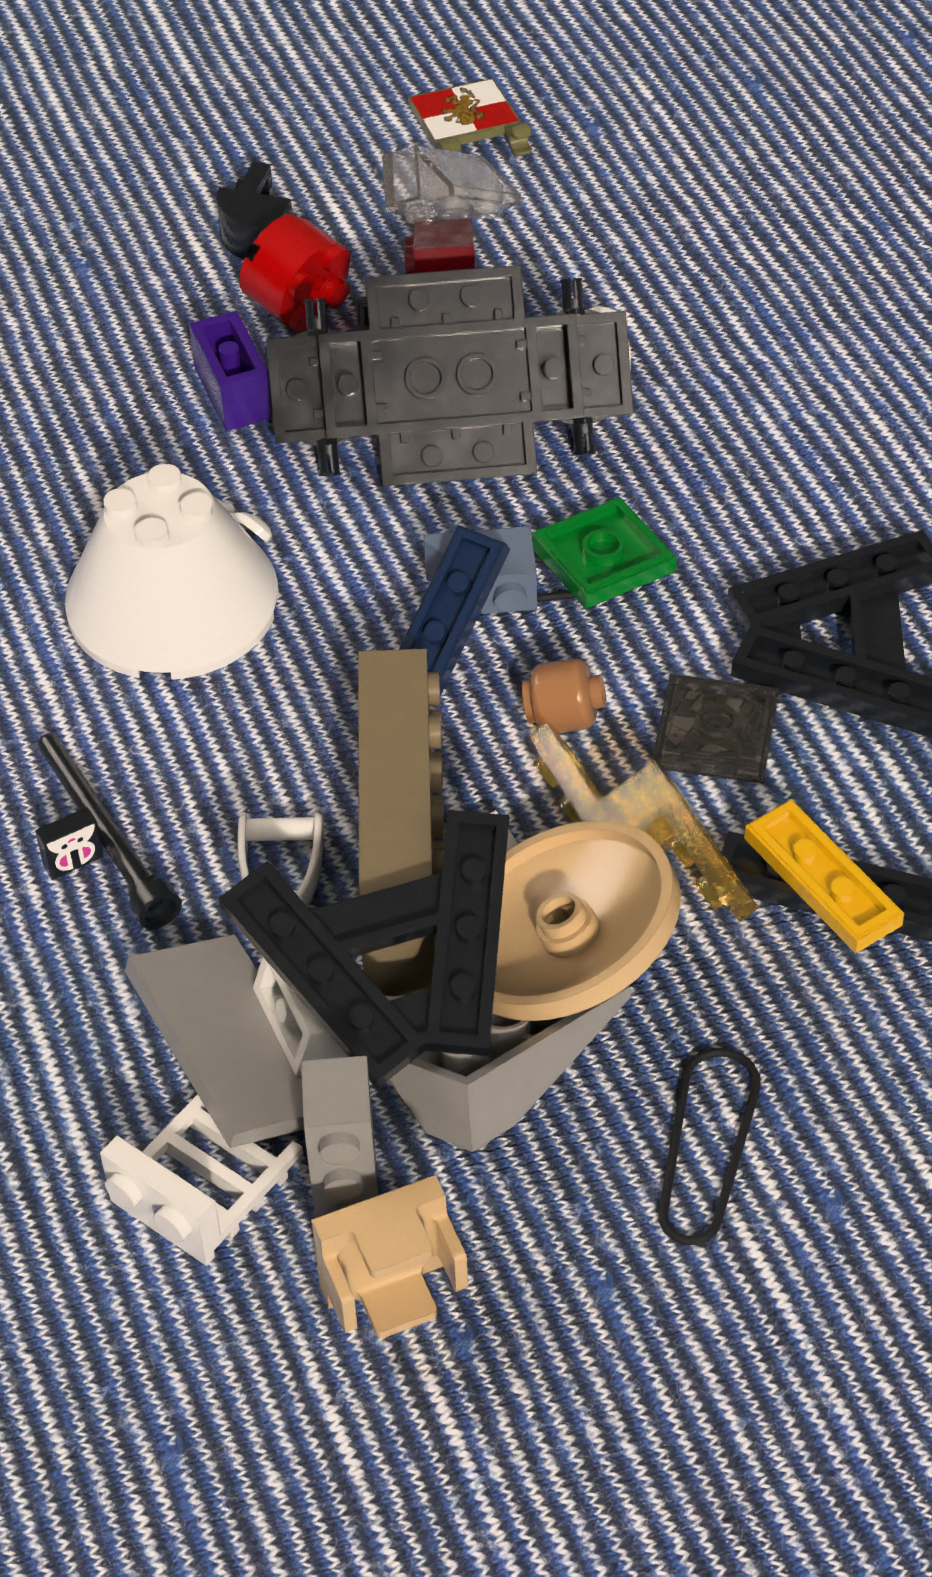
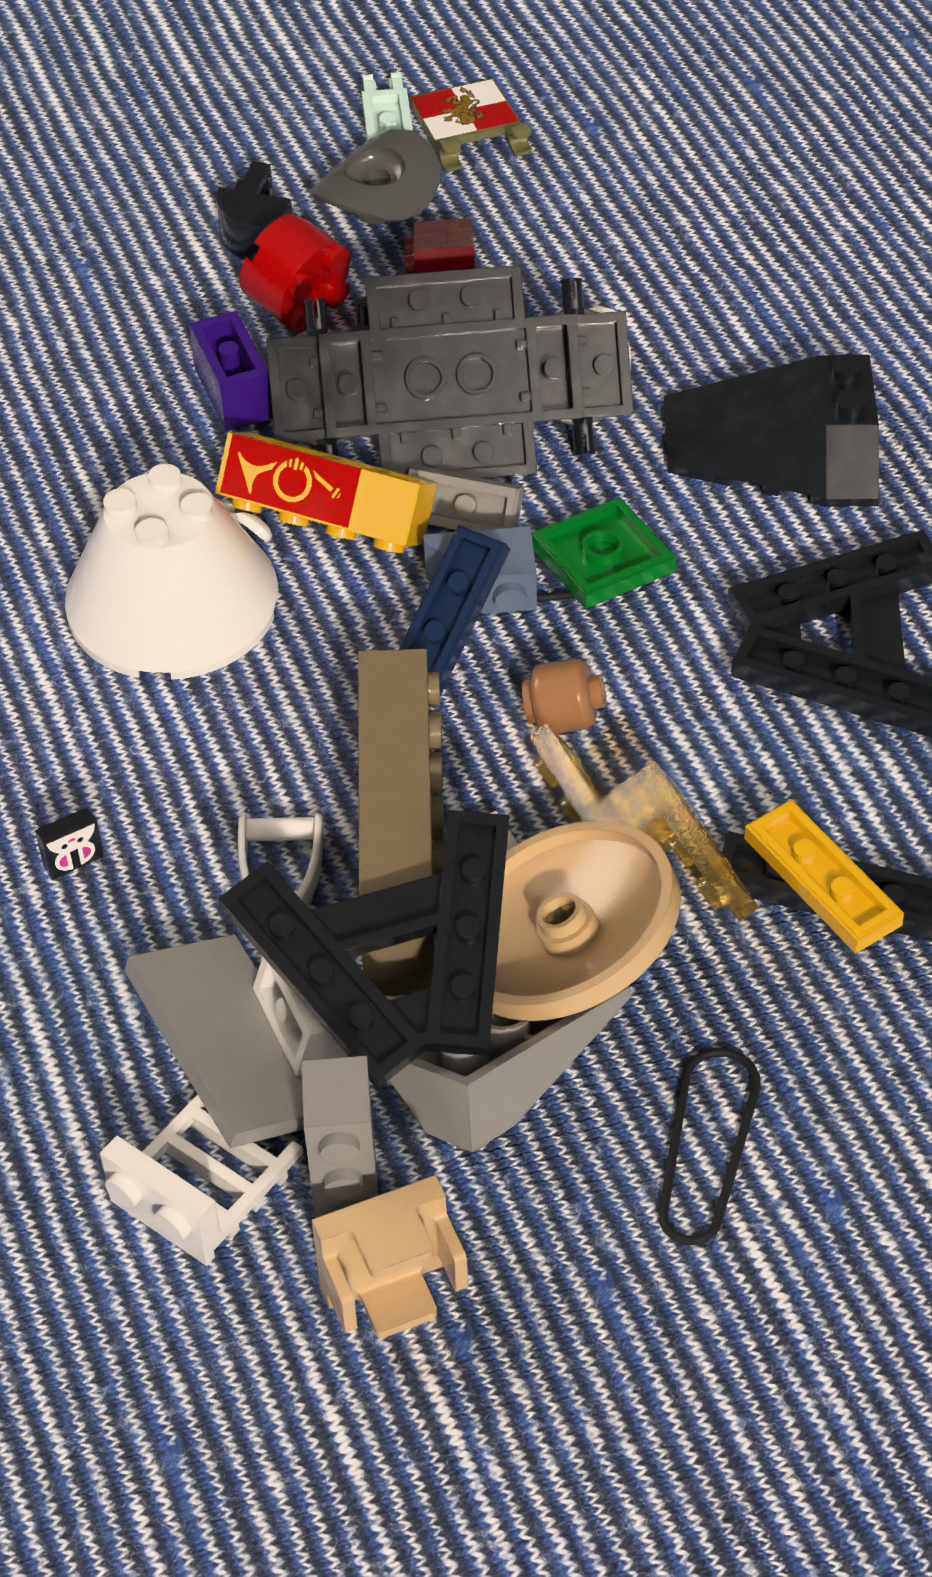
(151, 898): black piece -> none
(326, 490): none -> brick
(383, 178): none -> dark grey hat
(385, 108): none -> light aqua hinge
(444, 185): clear slope -> none
(471, 500): none -> light grey hinge
(716, 728): clear smoke tile -> none
(783, 428): none -> black wedge

